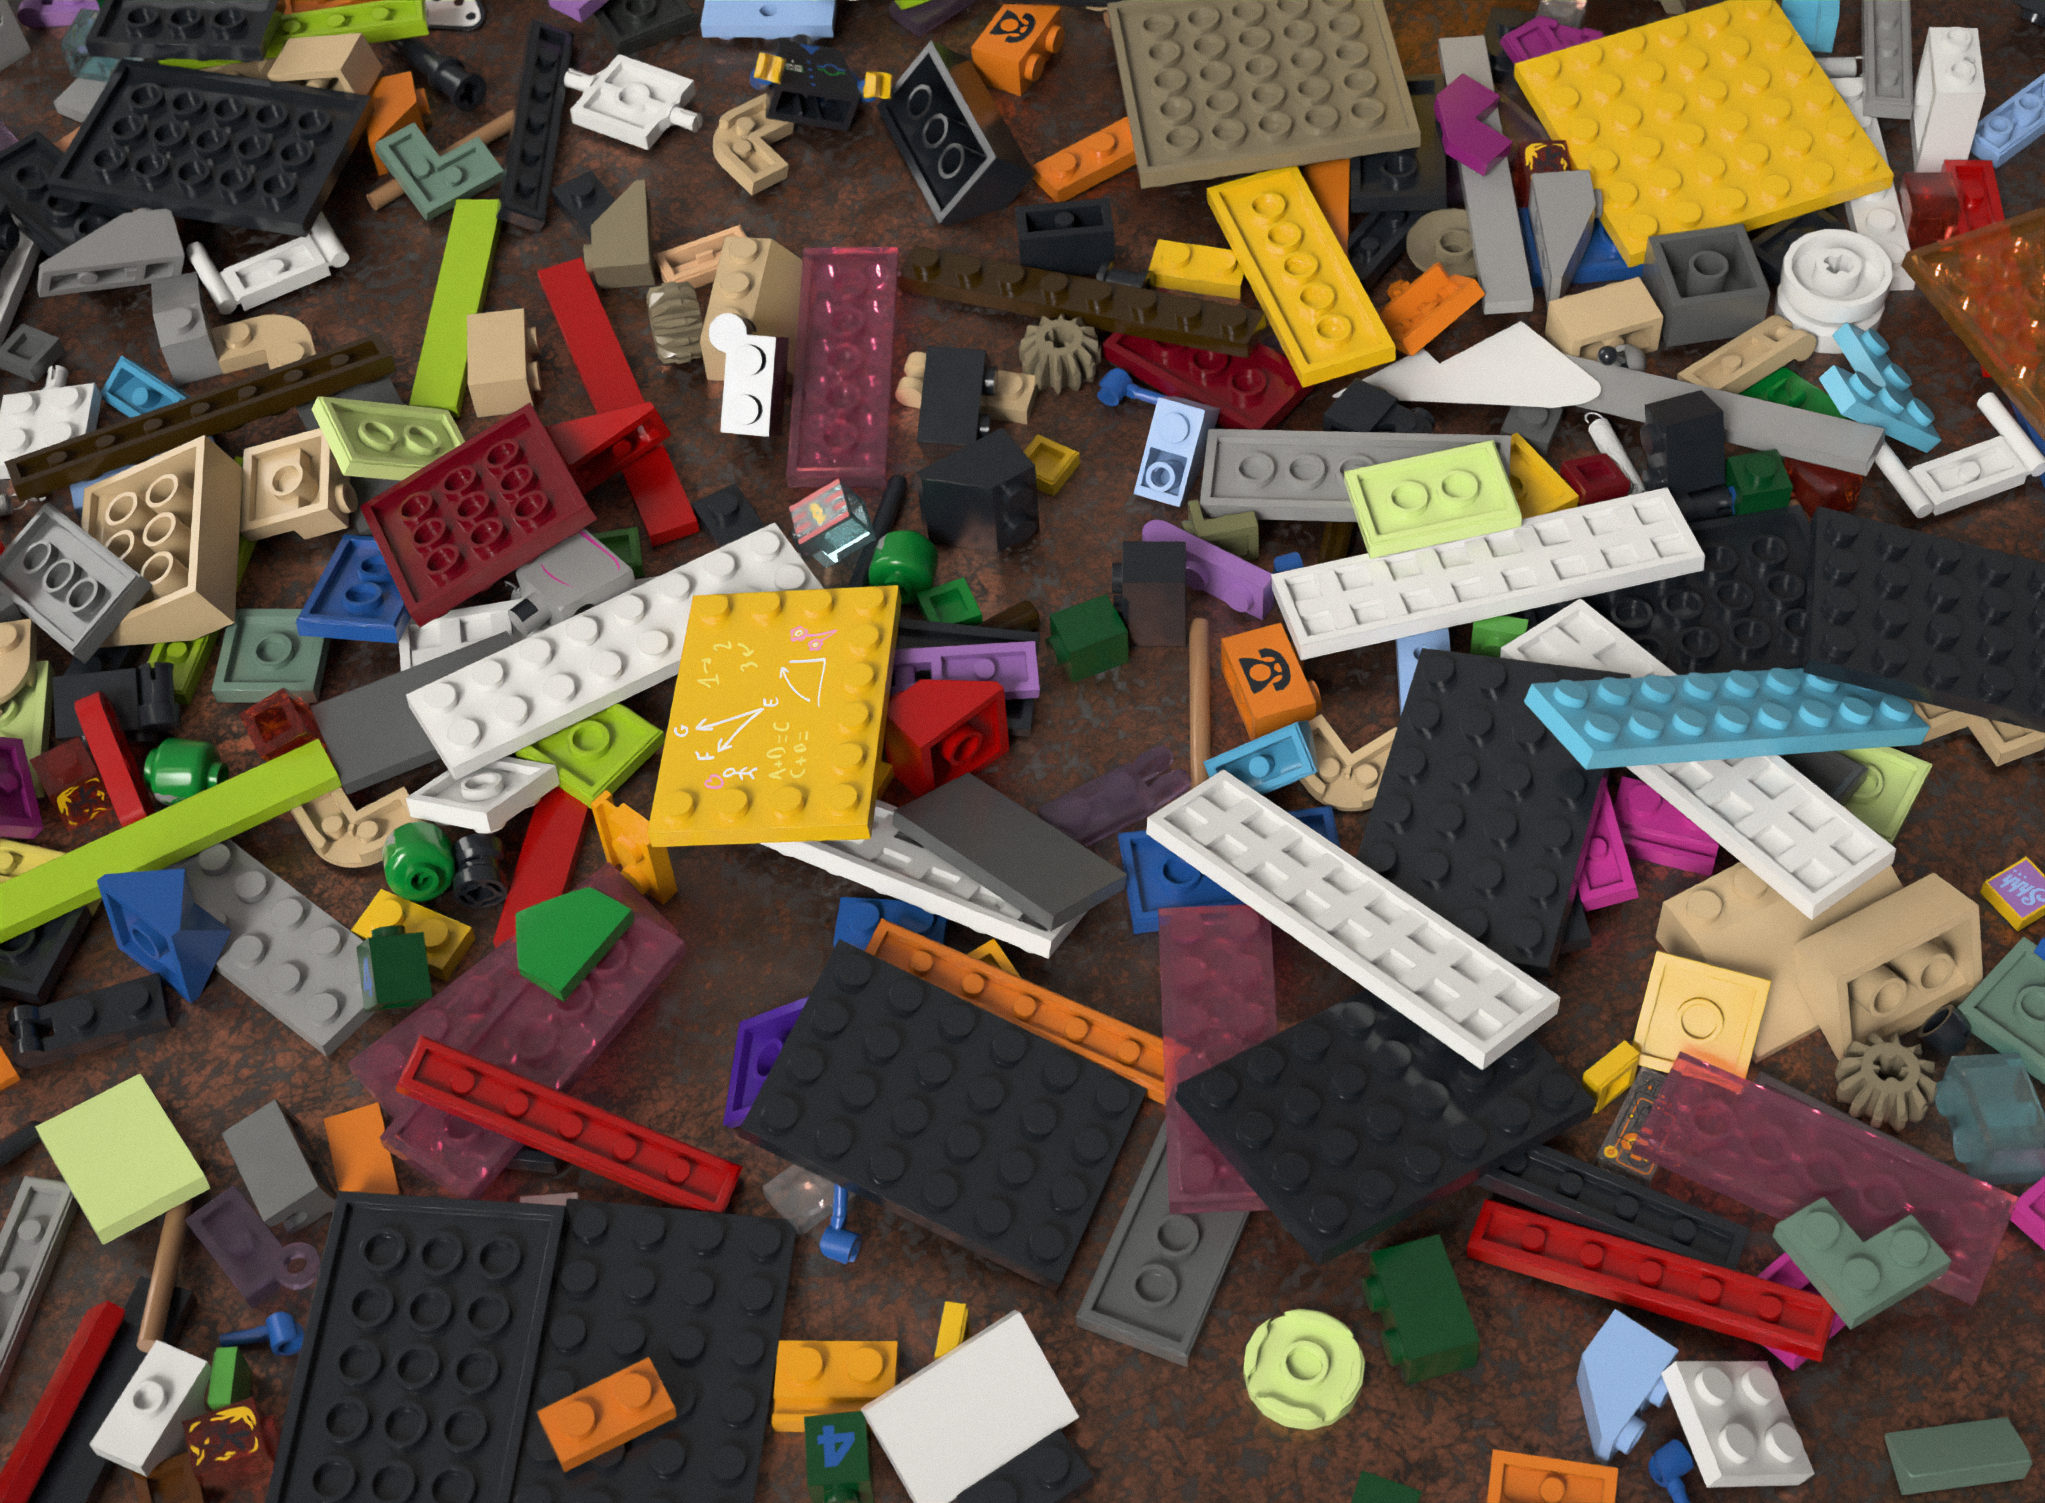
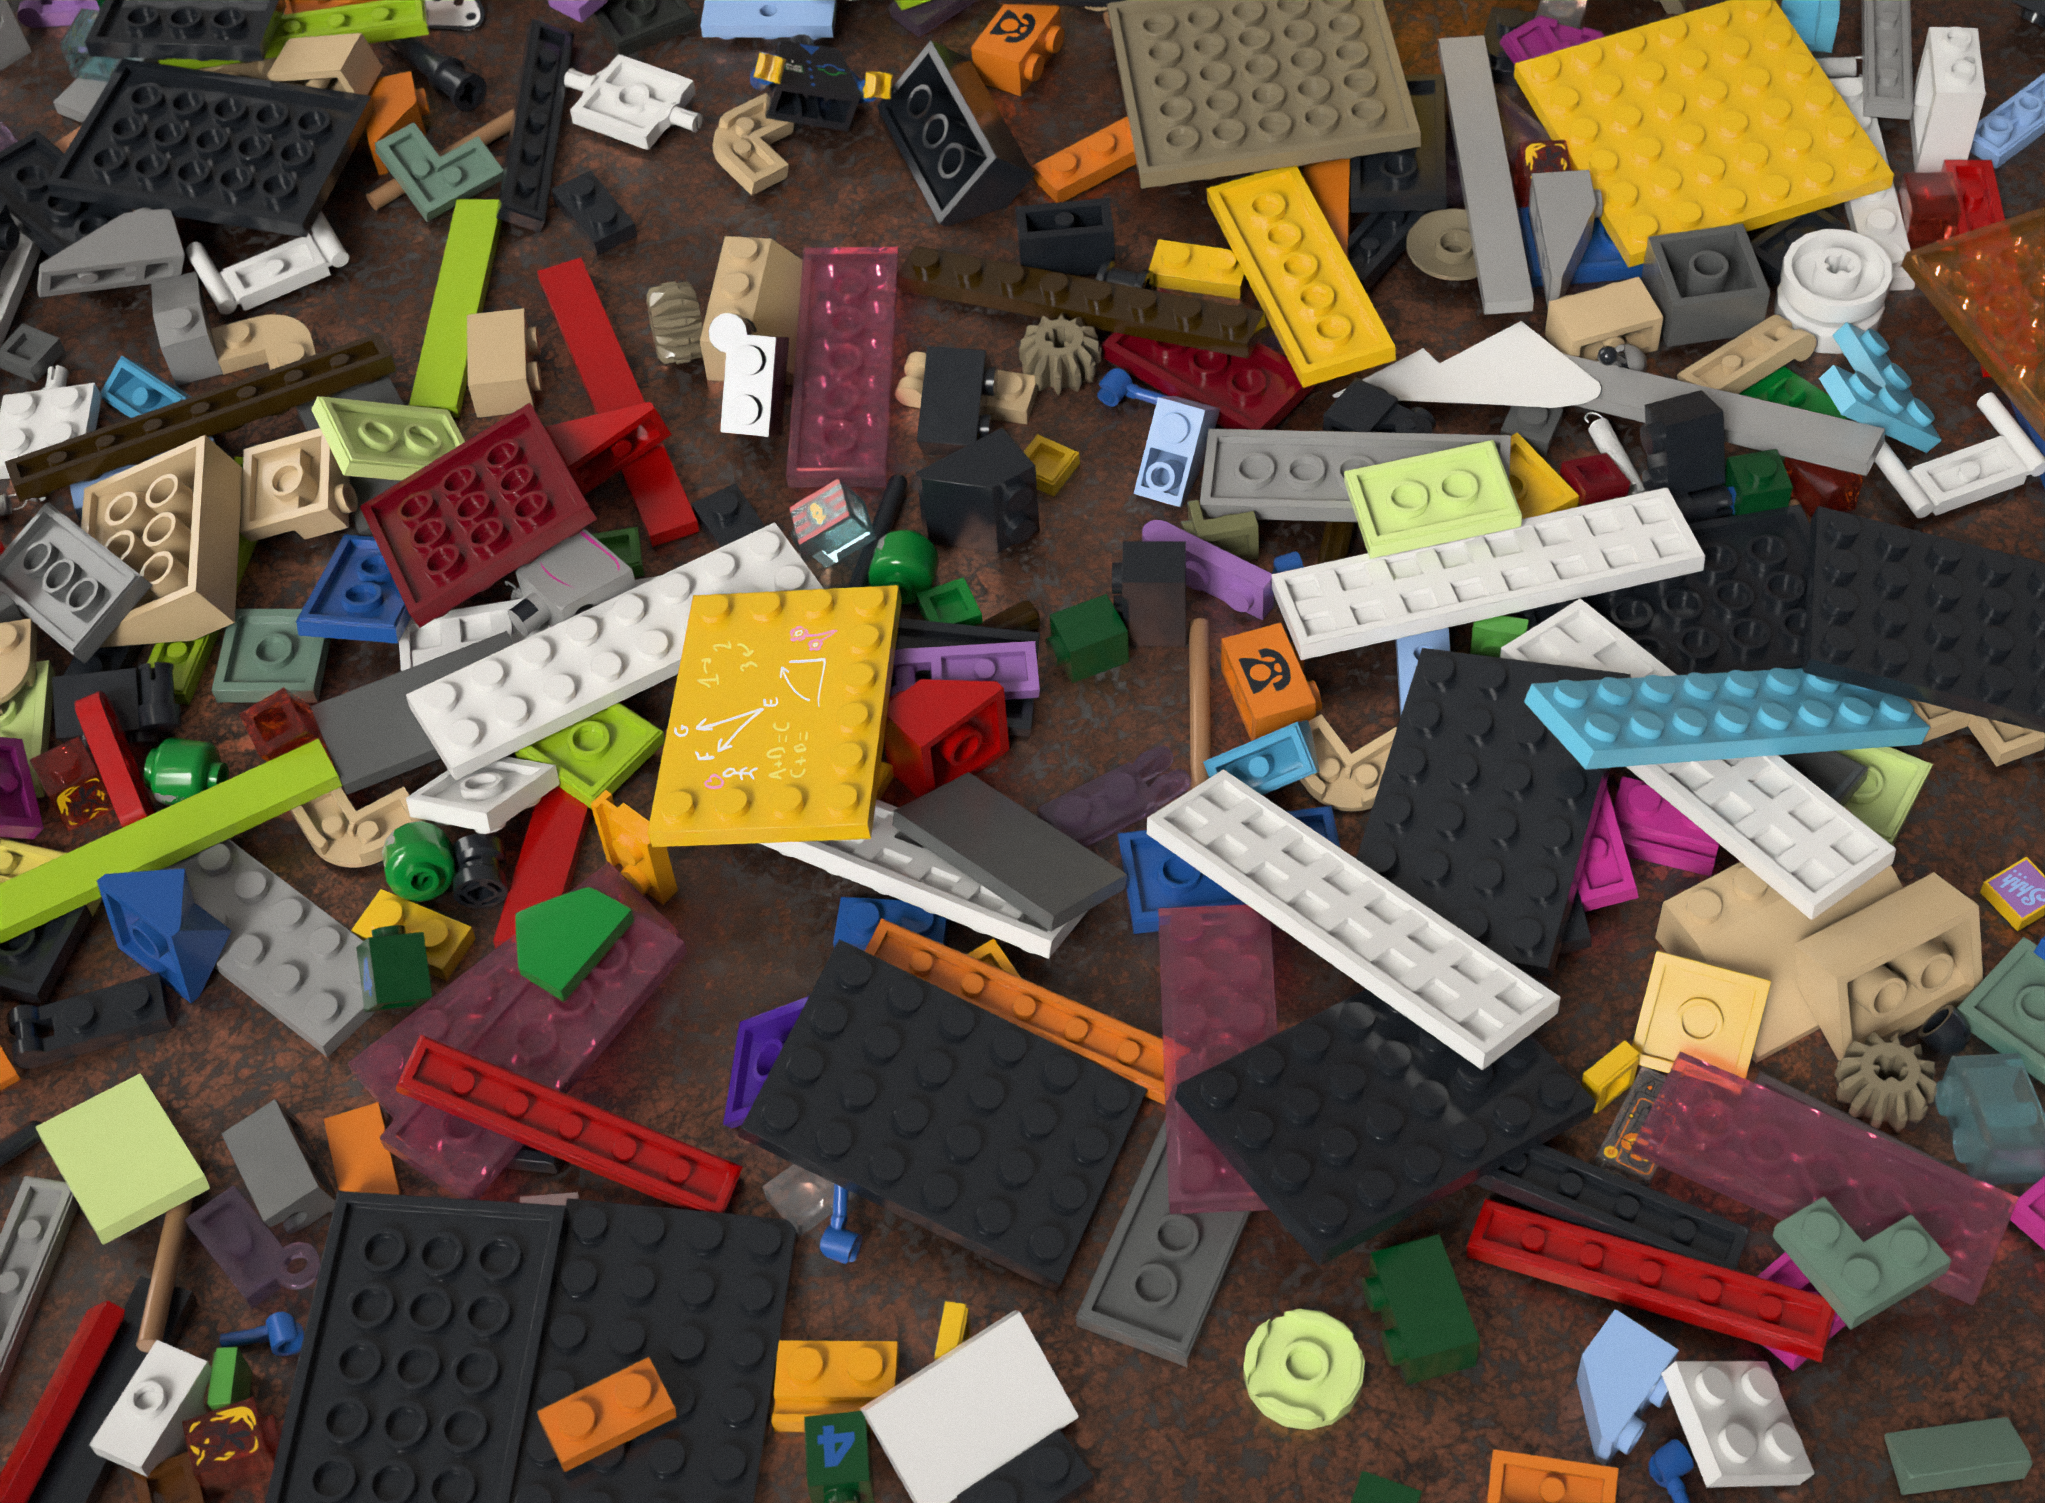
(623, 241): dark tan slope -> none
(703, 256): light nougat tile -> none
(1426, 307): orange slope -> none
(1465, 138): magenta tile -> none

